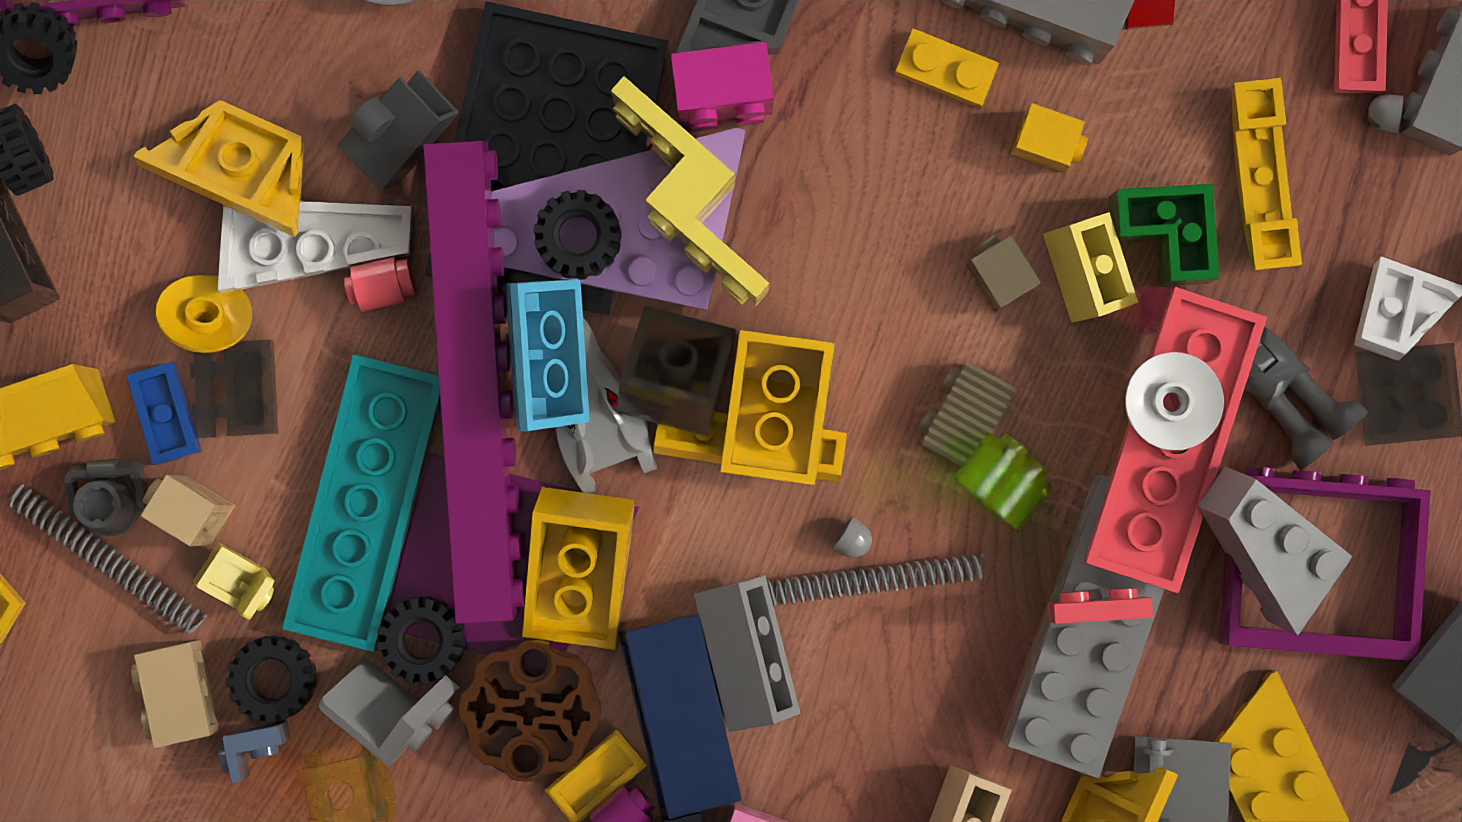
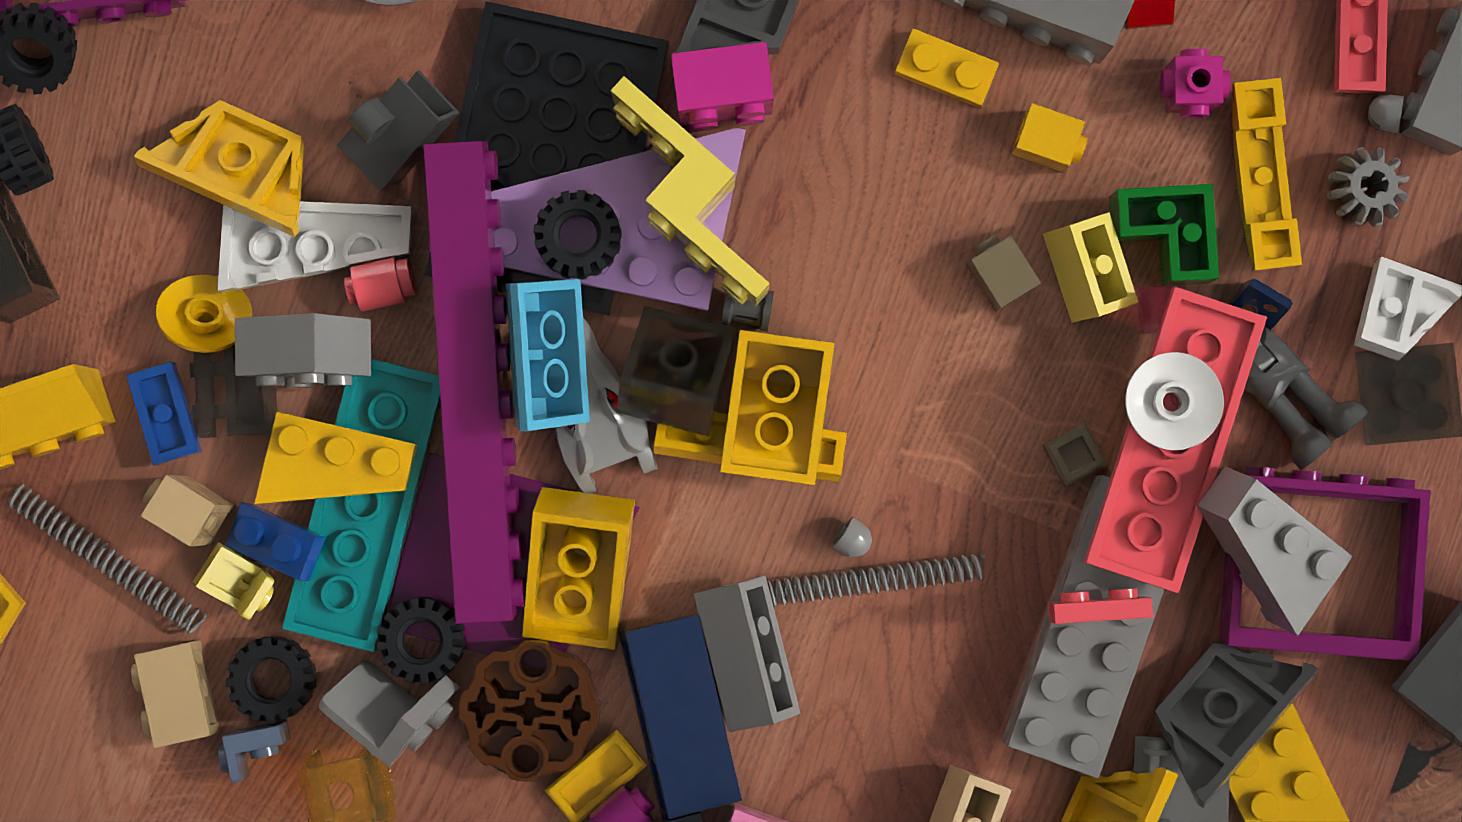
(108, 502): dark grey piece -> none
(275, 541): none -> blue plate
(302, 349): none -> light grey brick
(328, 460): none -> yellow wing
(748, 312): none -> dark grey bush
(966, 413): dark tan brick -> none
(1005, 480): clear neon green brick -> none
(1074, 455): none -> dark tan tile
(1183, 95): none -> dark pink brick
(1225, 711): none -> dark grey wing
(1263, 300): none -> dark blue slope
(1383, 178): none -> light grey gear

